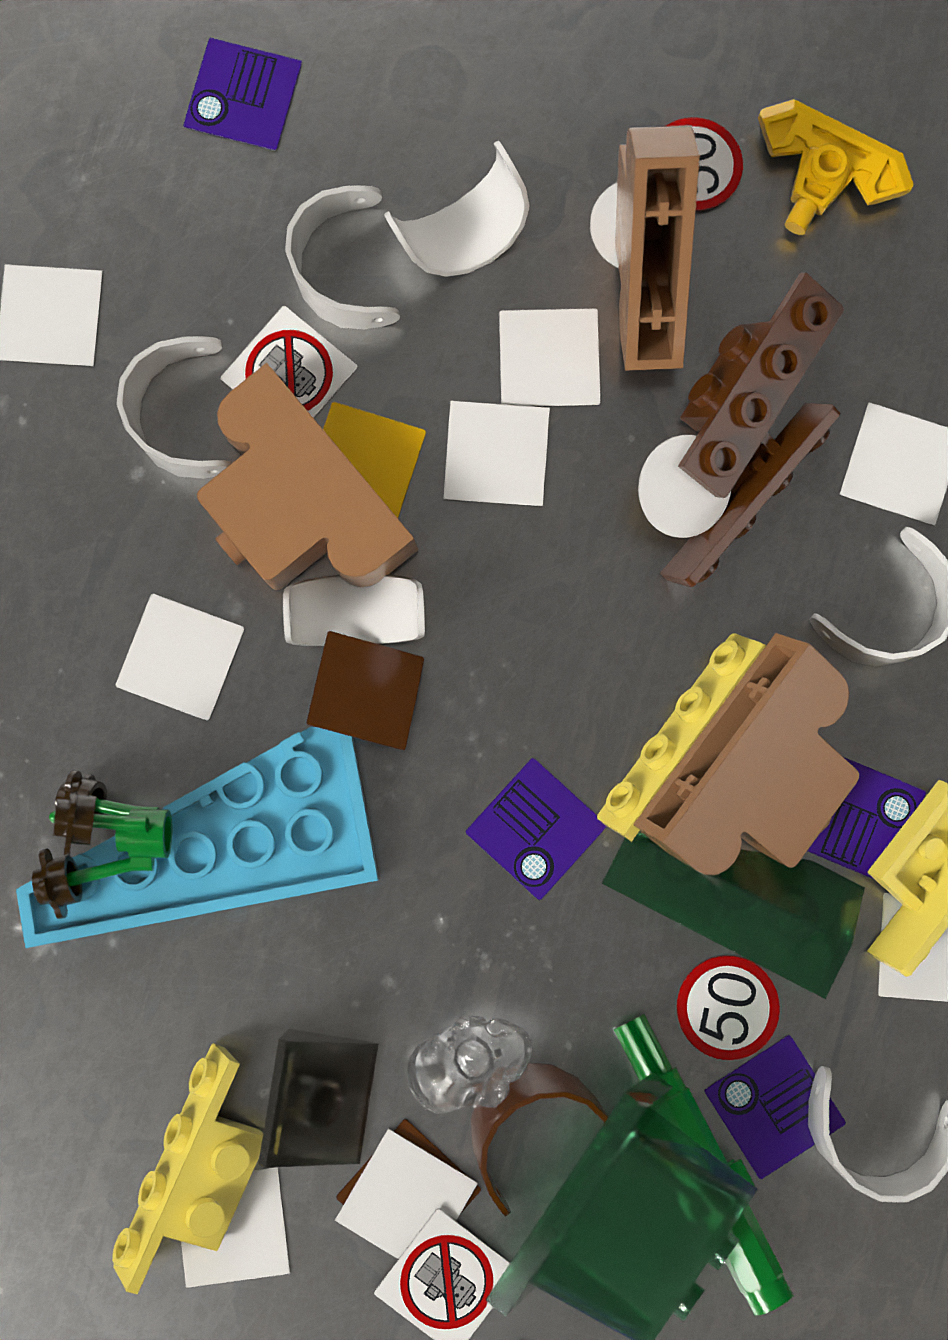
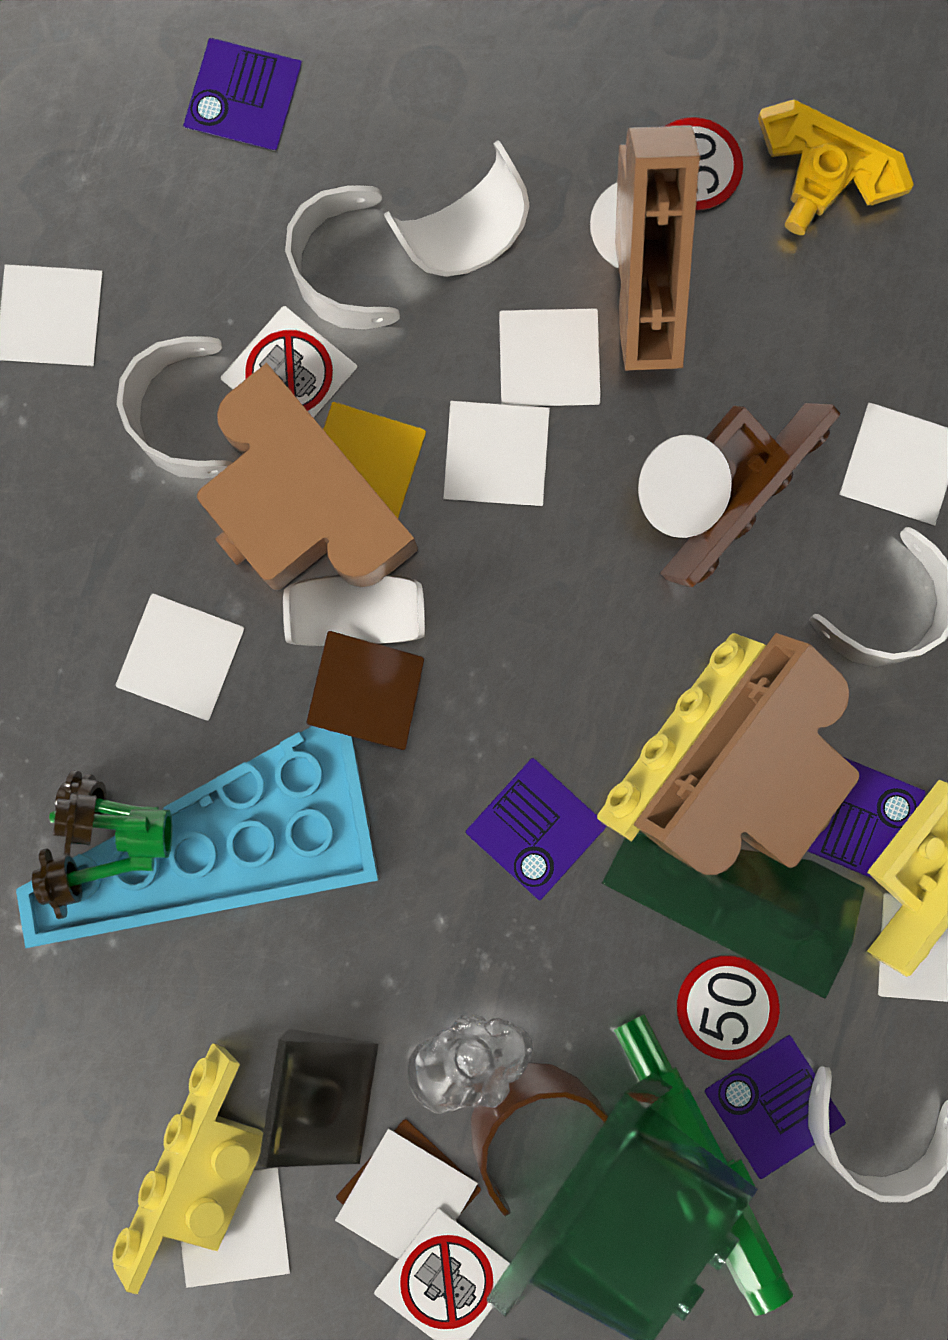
(752, 383): reddish brown bracket -> none

